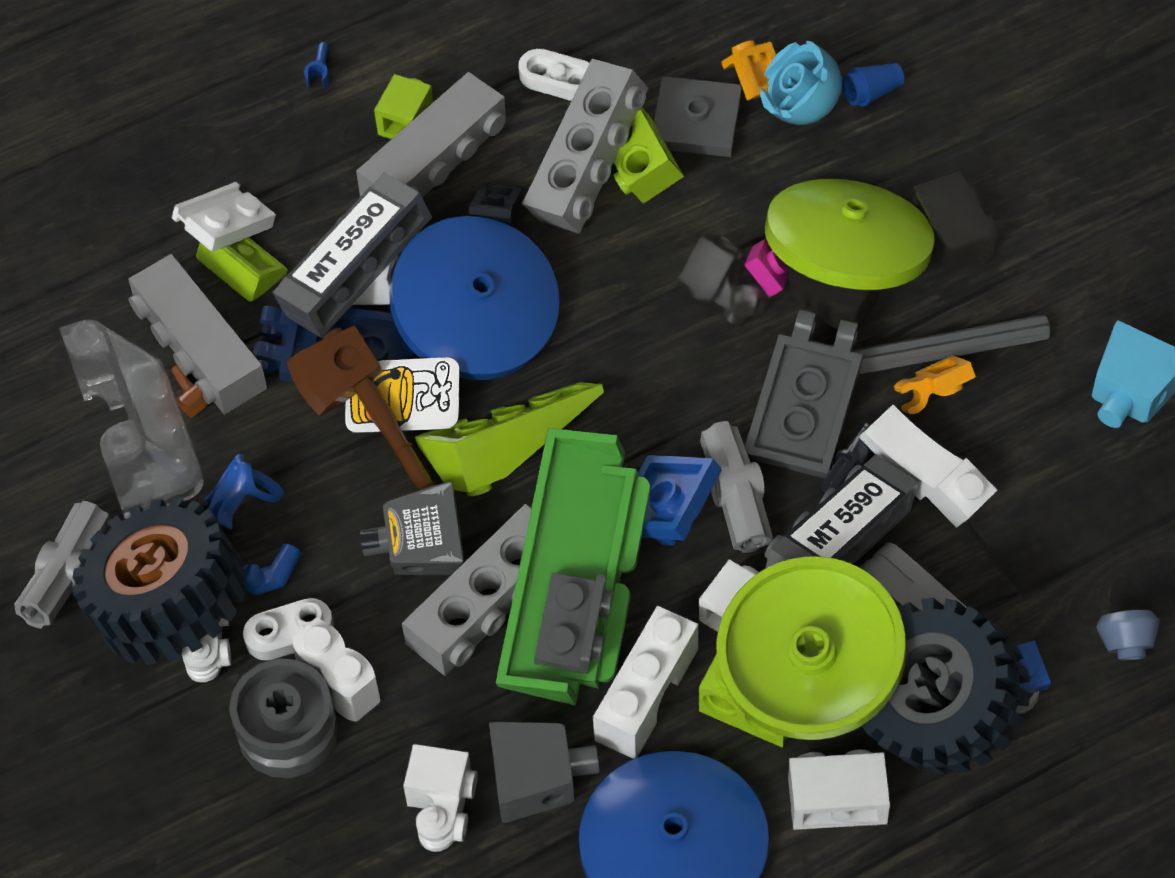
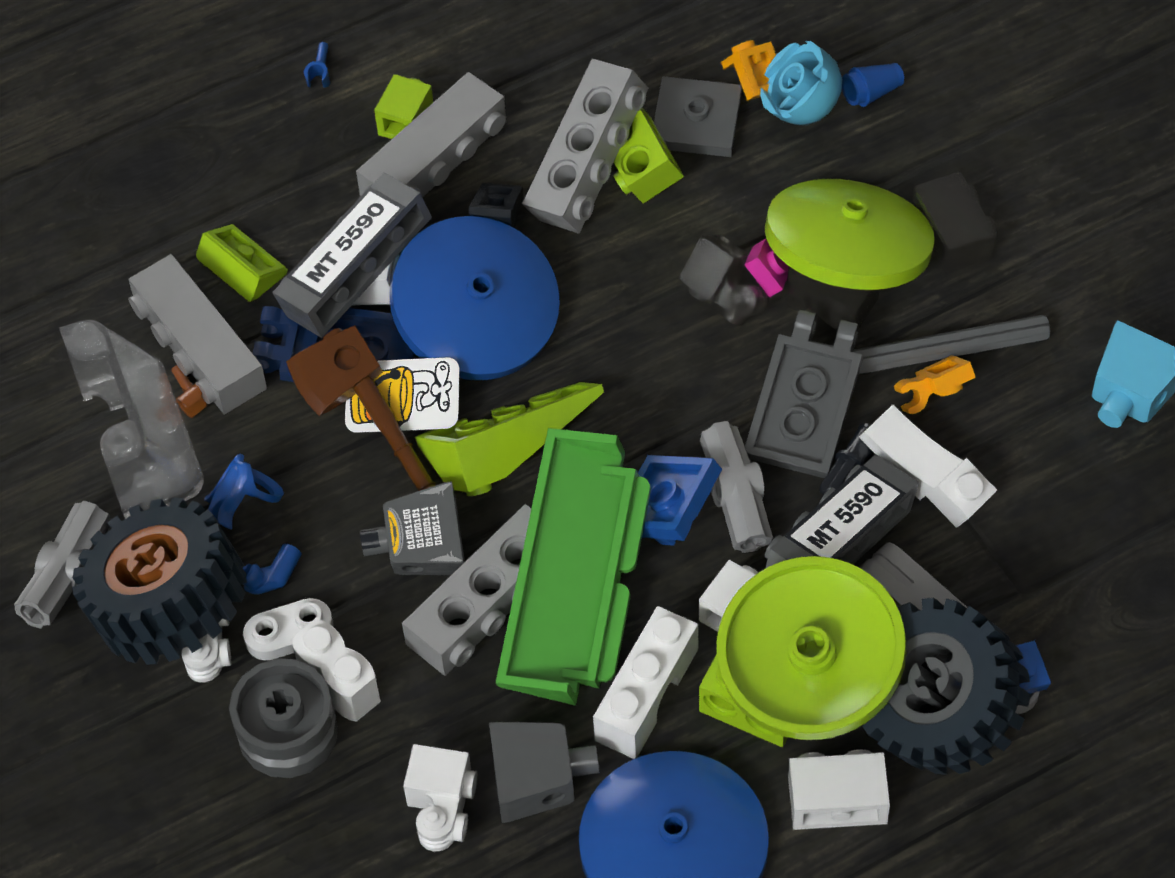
(223, 216): white plate -> none
(558, 69): white plate -> none
(571, 623): dark grey bracket -> none
(1129, 633): sand blue cone -> none

